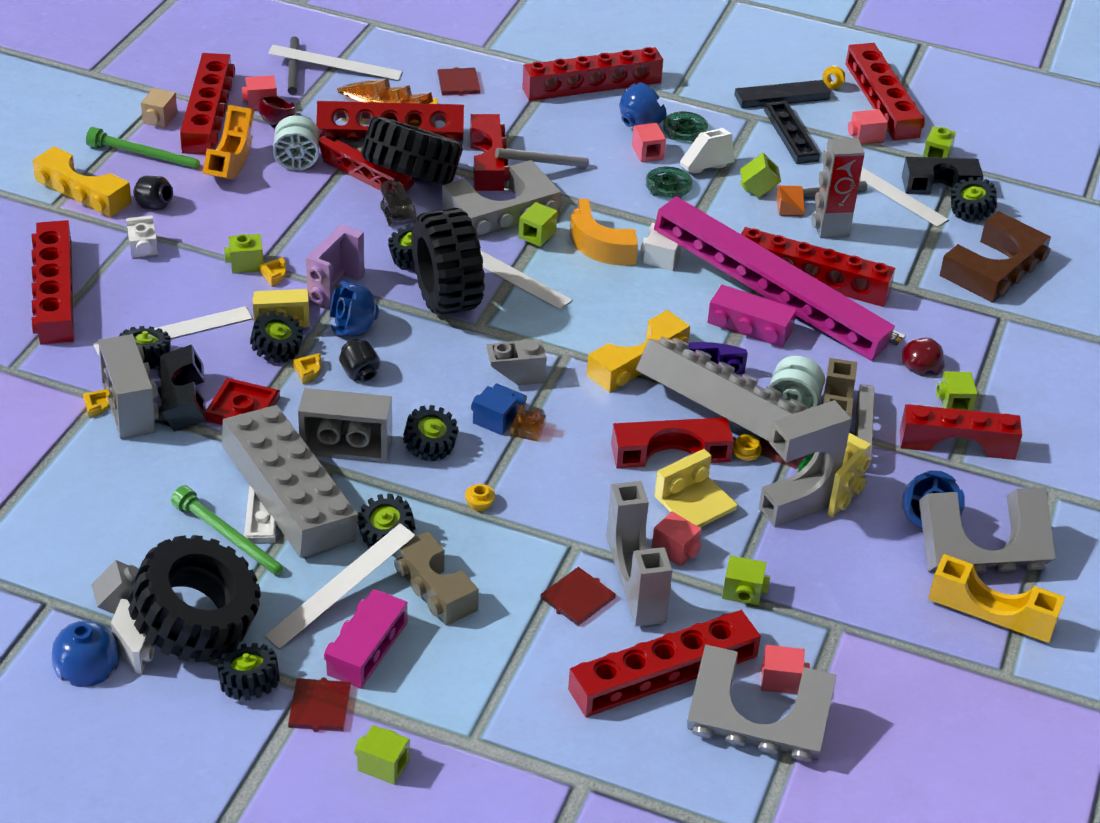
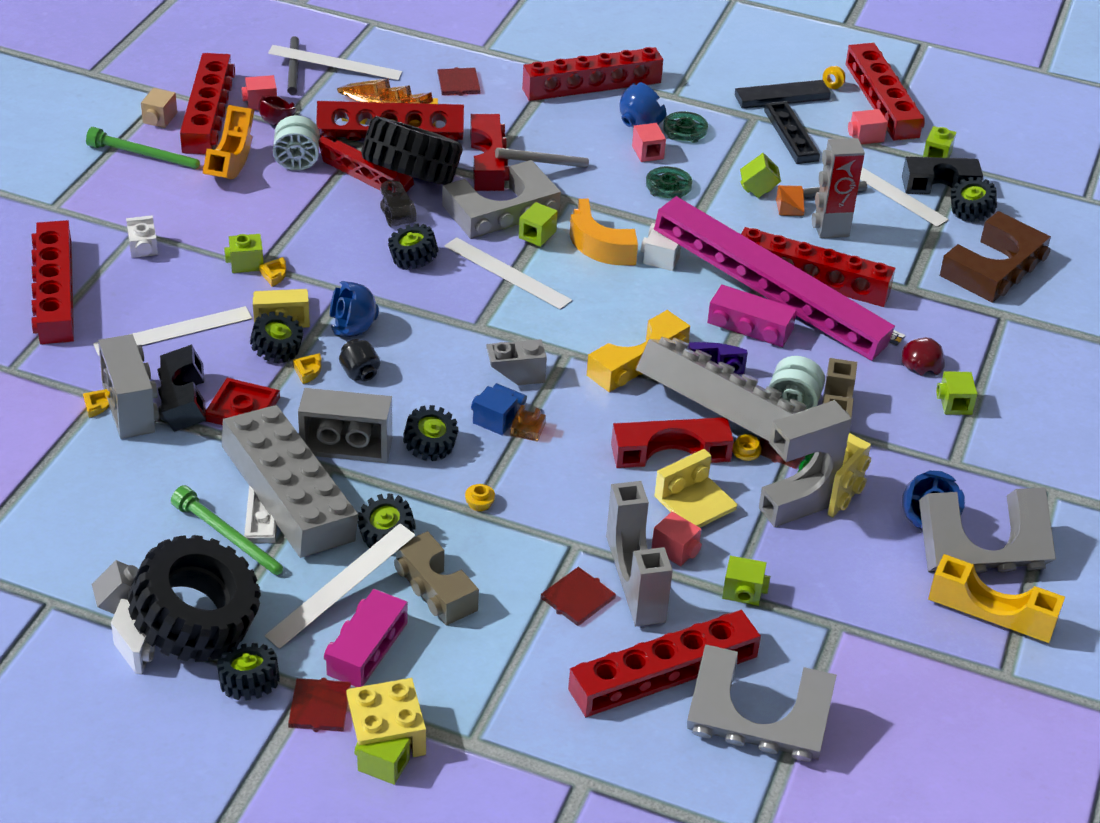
(85, 653): blue cylinder -> none
(102, 193): yellow arch -> none
(152, 341): black wheel -> none
(153, 192): black head -> none
(333, 259): lavender panel -> none
(388, 713): none -> light yellow bracket
(448, 261): black tyre -> none
(709, 150): white slope -> none
(782, 669): coral brick -> none
(864, 414): light grey beam -> none
(926, 426): red arch -> none

